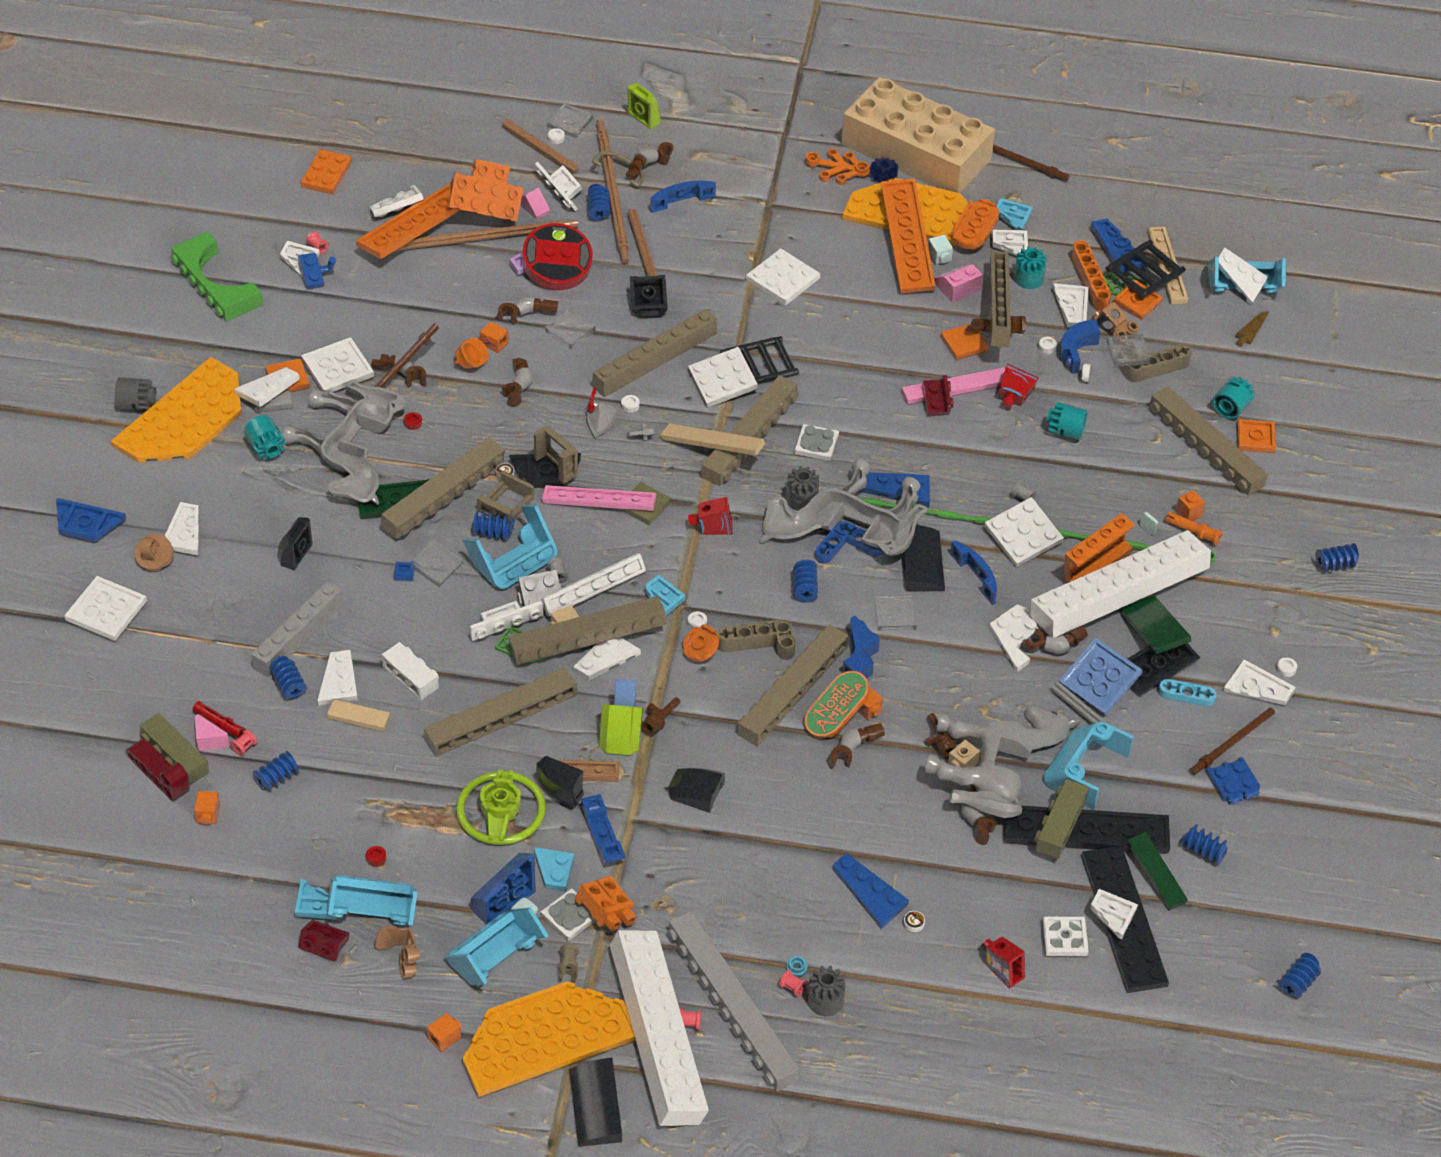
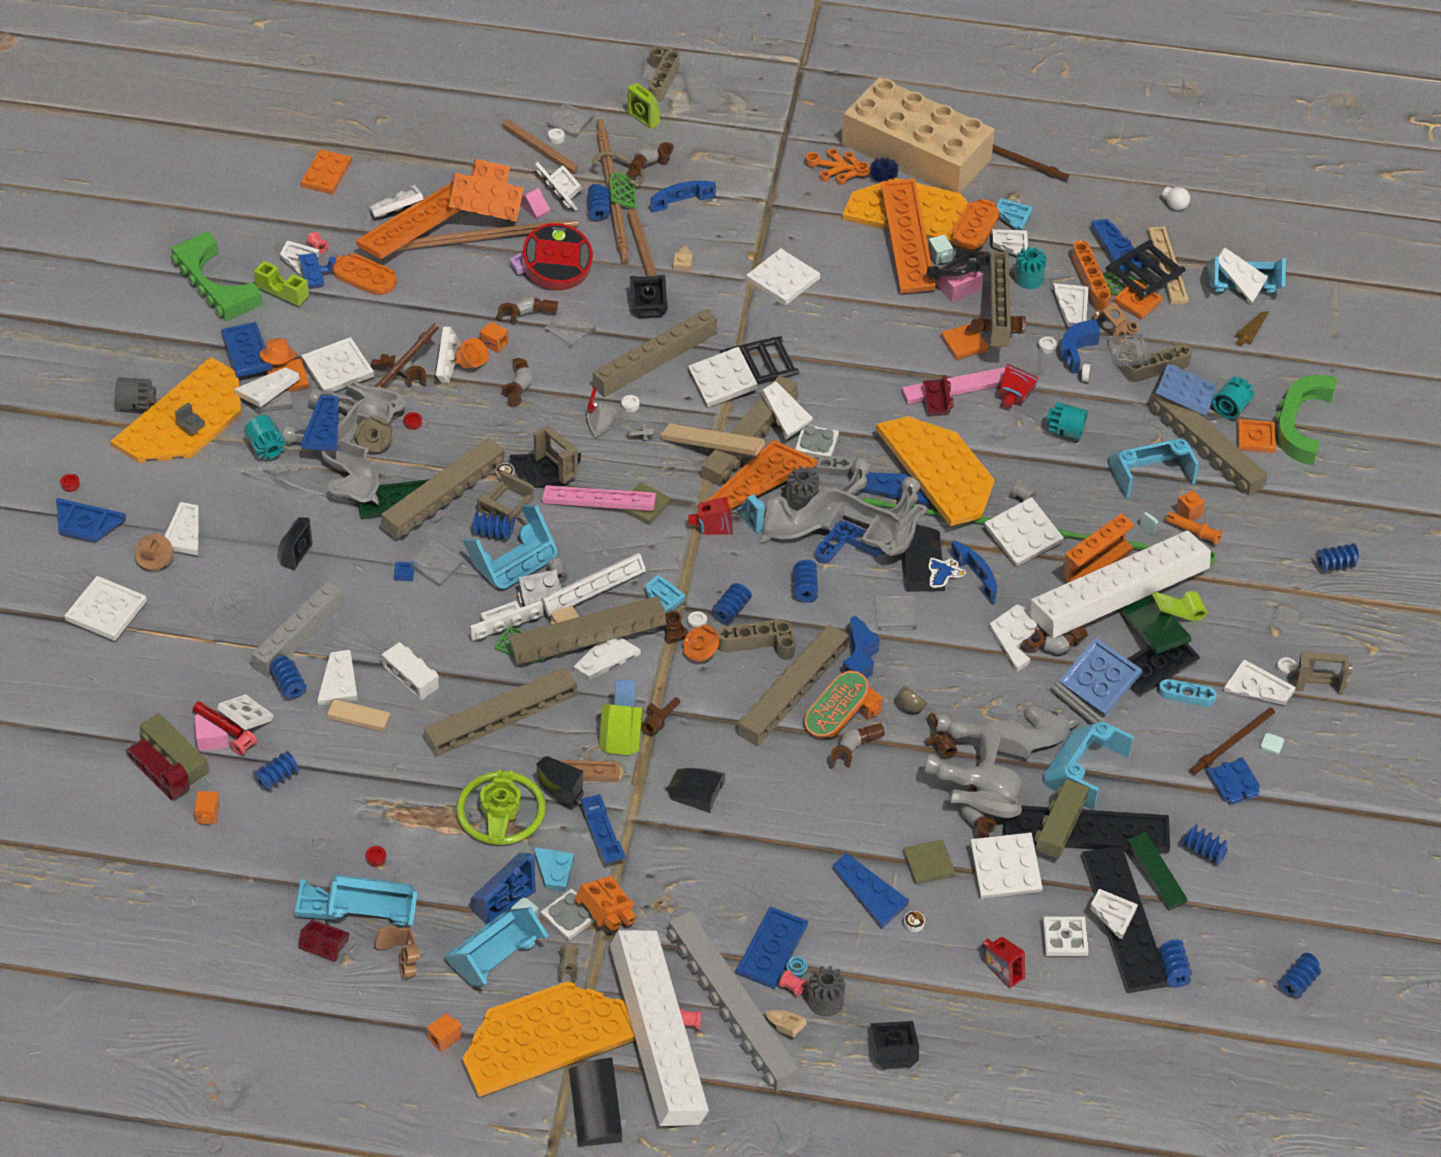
(70, 482): none -> red tile
(188, 420): none -> dark grey bracket
(244, 349): none -> blue tile
(245, 712): none -> white piece
(269, 279): none -> lime arch
(277, 352): none -> orange piece
(323, 425): none -> blue wing
(364, 274): none -> orange tile
(366, 430): none -> dark tan plate
(447, 356): none -> white wing
(617, 199): none -> bright green window
(667, 64): none -> dark tan beam
(674, 627): none -> reddish brown plate
(683, 259): none -> tan plate
(731, 603): none -> blue piece
(752, 512): none -> medium azure wing
(763, 473): none -> orange wing
(772, 947): none -> blue tile
(786, 410): none -> white wing
(786, 1021): none -> tan plate
(838, 470): none -> light grey beam
(895, 1044): none -> black slope
(910, 700): none -> dark tan hair
(929, 861): none -> olive tile
(942, 465): none -> light orange plate
(943, 571): none -> sticker
(964, 755): tan brick -> none
(983, 258): none -> black bar
(1006, 865): none -> white plate
(1149, 454): none -> medium azure windscreen
(1175, 963): none -> blue piece
(1177, 197): none -> white piece
(1186, 389): none -> medium blue plate
(1188, 607): none -> lime door
(1272, 743): none -> light aqua piece
(1289, 439): none -> bright green arch
(1305, 673): none -> dark tan window

